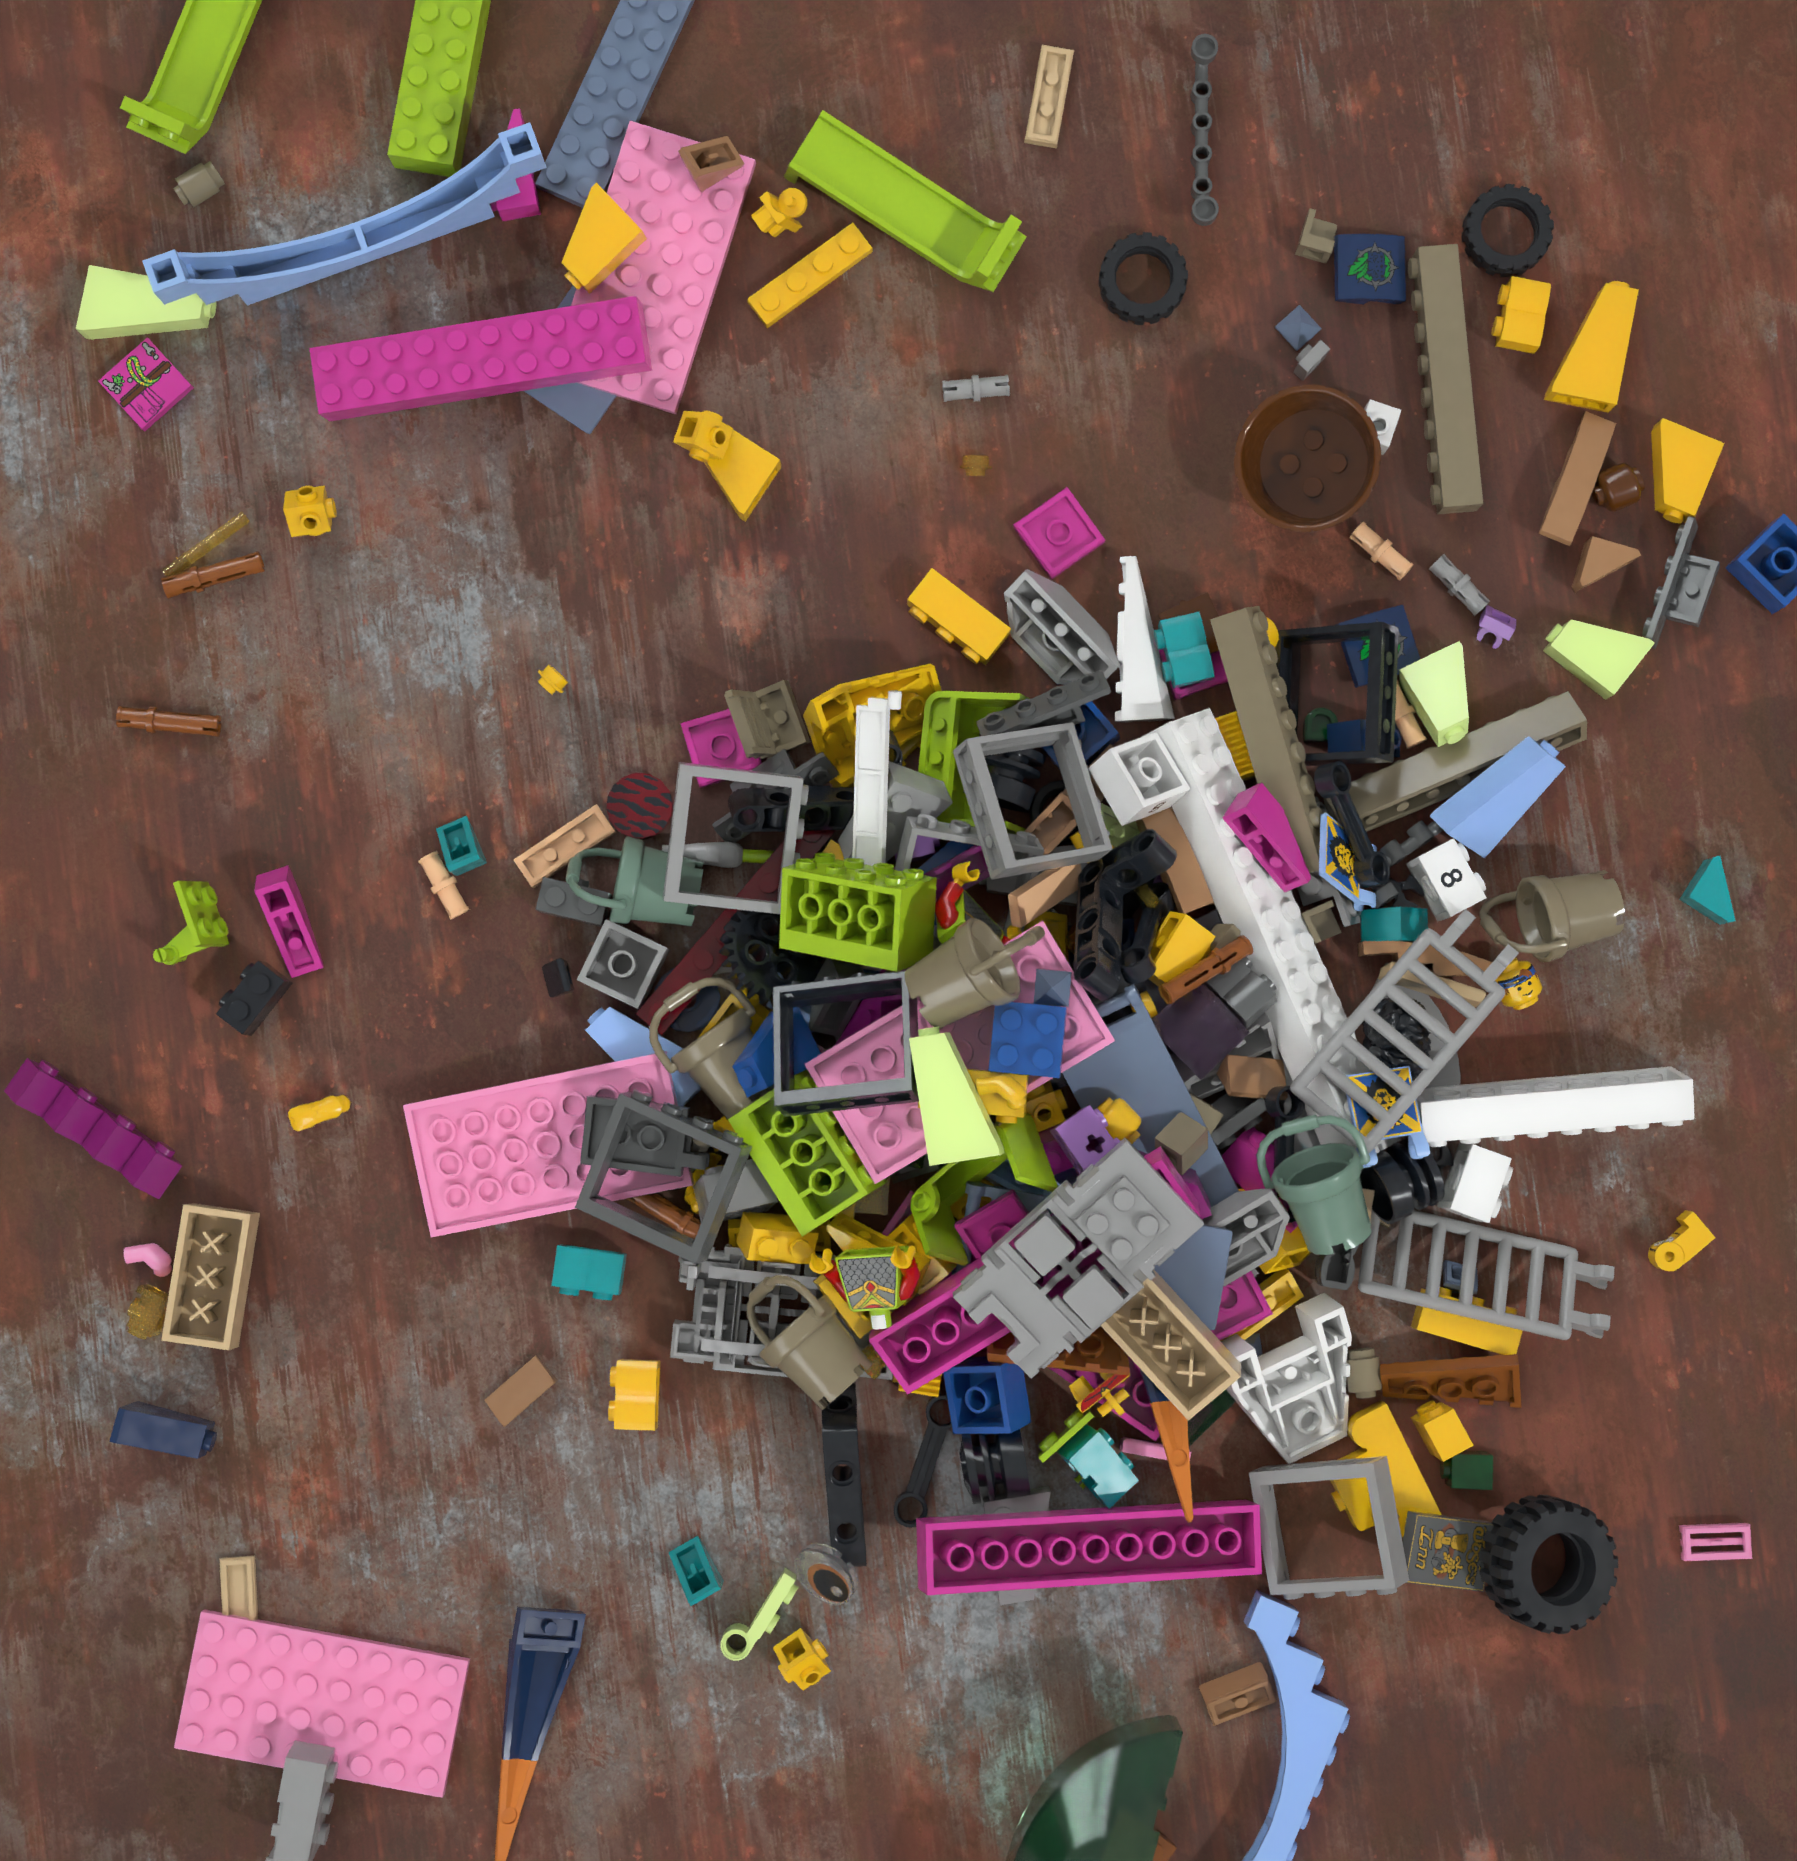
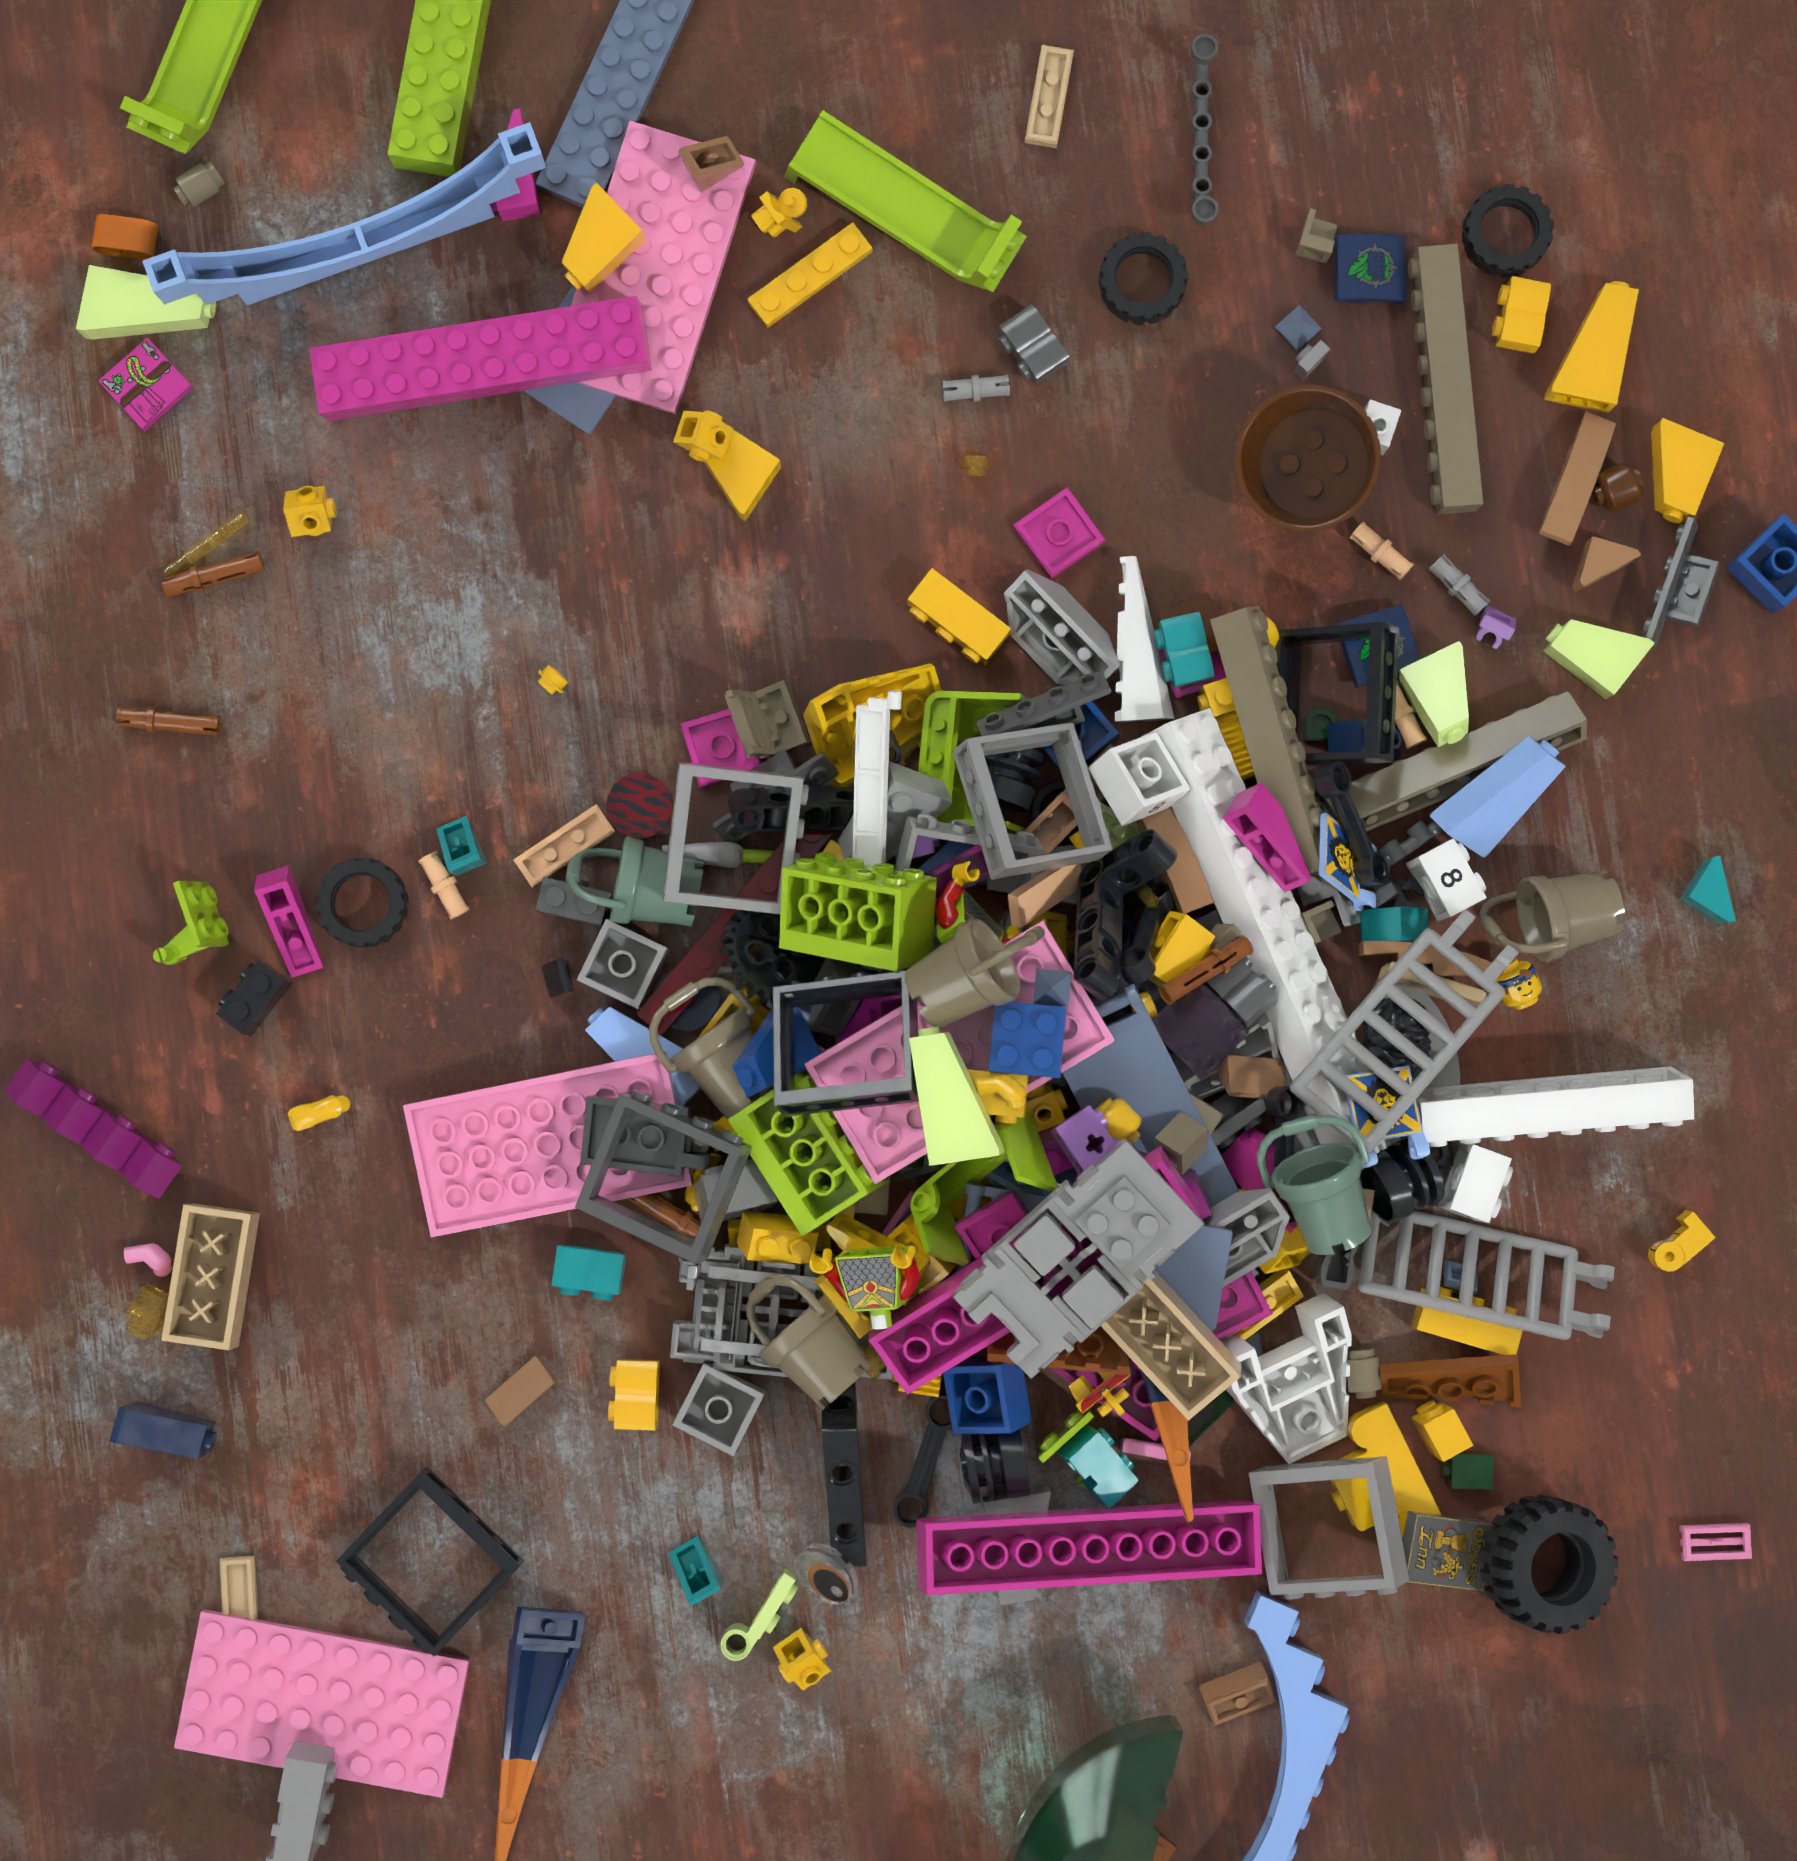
(125, 237): none -> orange beam
(326, 902): none -> black tyre
(381, 1594): none -> black window
(719, 1408): none -> light grey brick
(1033, 345): none -> dark grey brick
(1216, 697): none -> yellow brick

